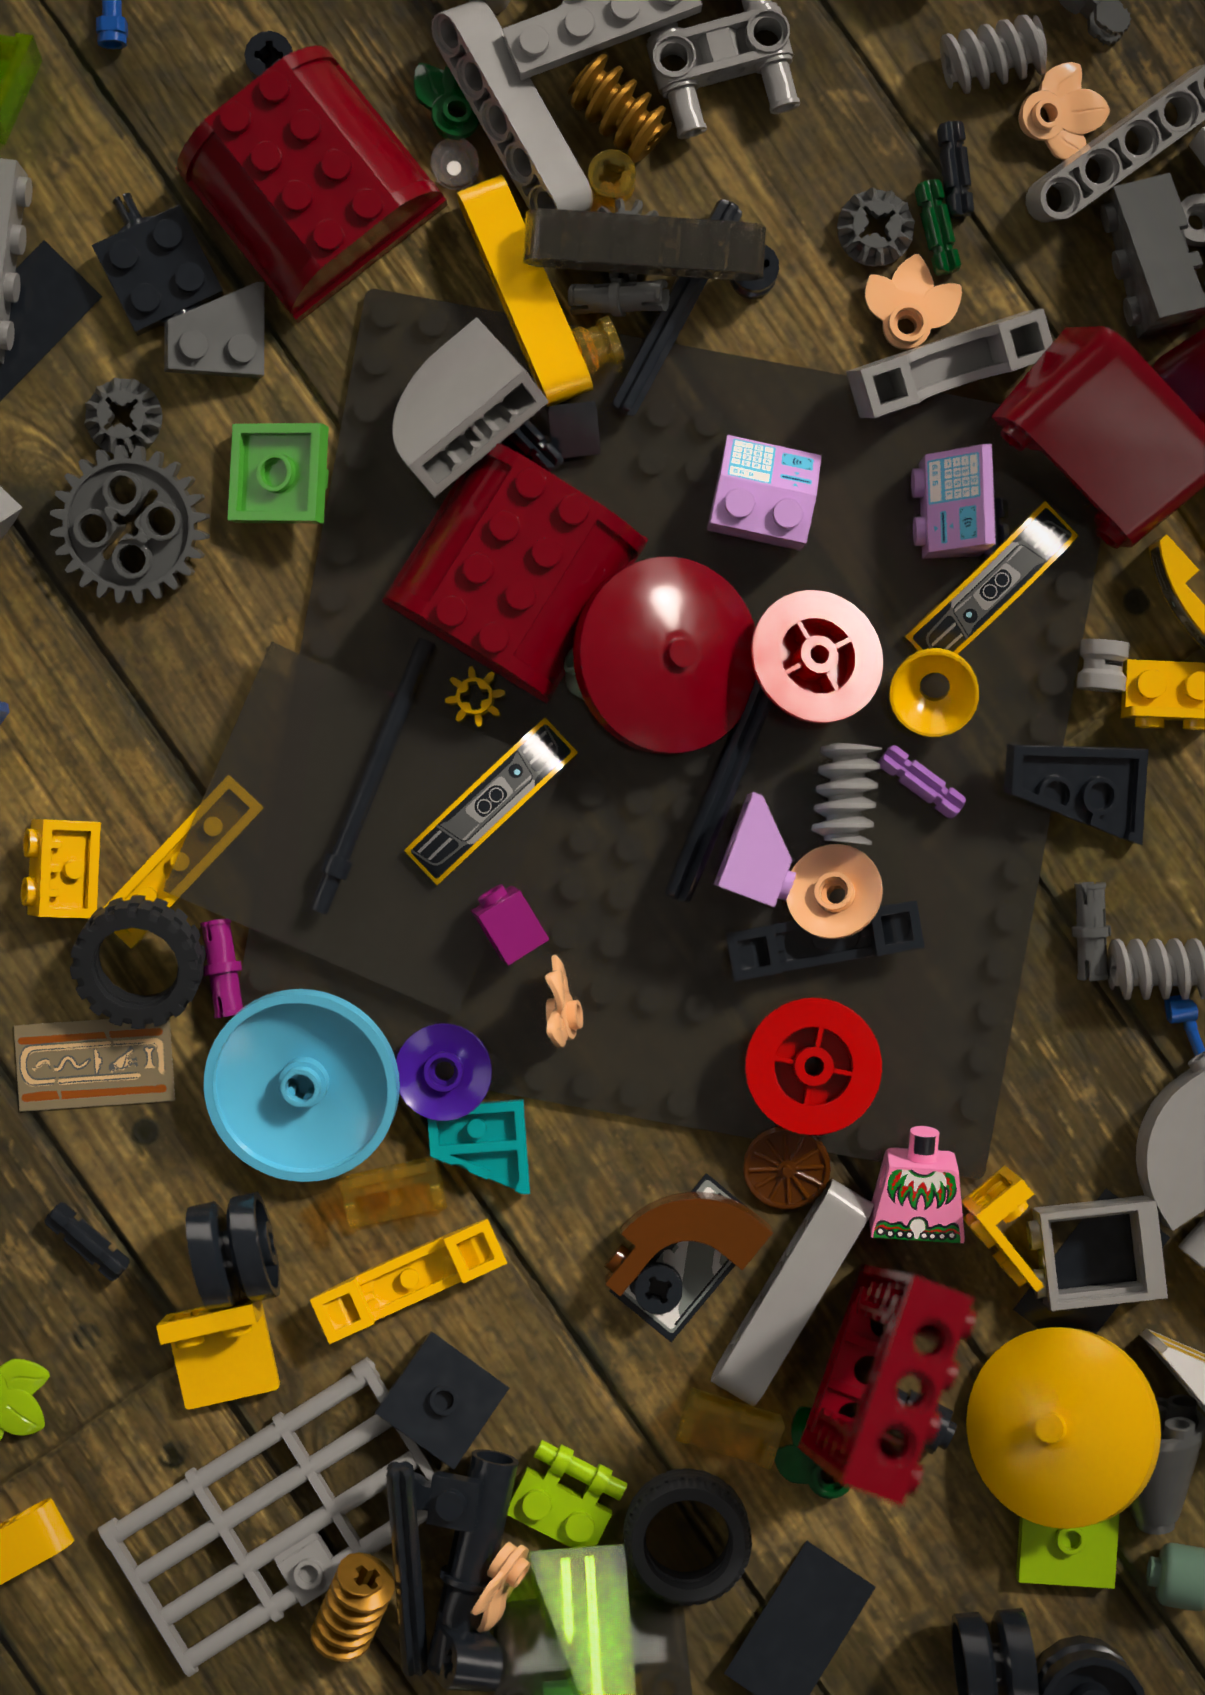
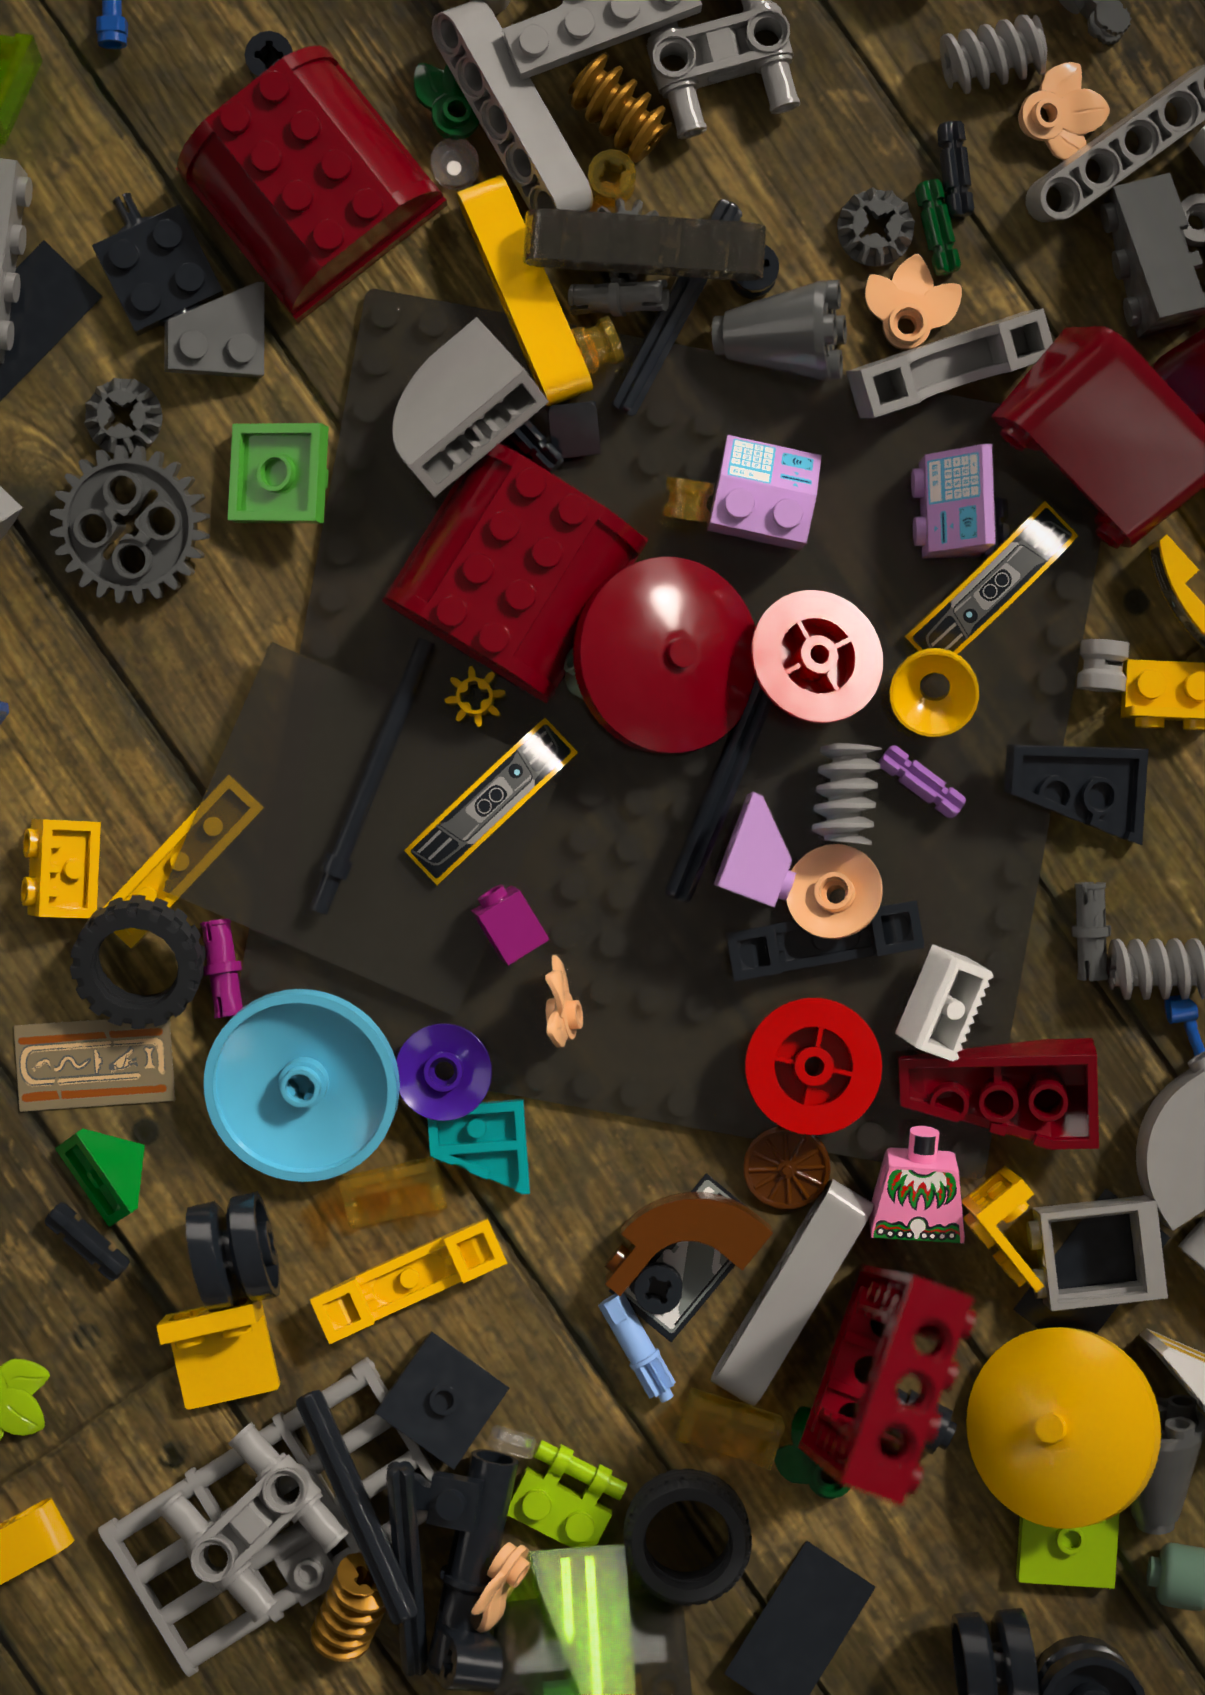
(106, 1170): none -> green slope
(252, 1522): none -> light grey piece
(357, 1507): none -> black axle
(512, 1442): none -> clear tile
(643, 1356): none -> light blue piece
(687, 499): none -> clear yellow wheel
(787, 331): none -> dark grey cone
(943, 1003): none -> white brick
(1017, 1089): none -> dark red wedge

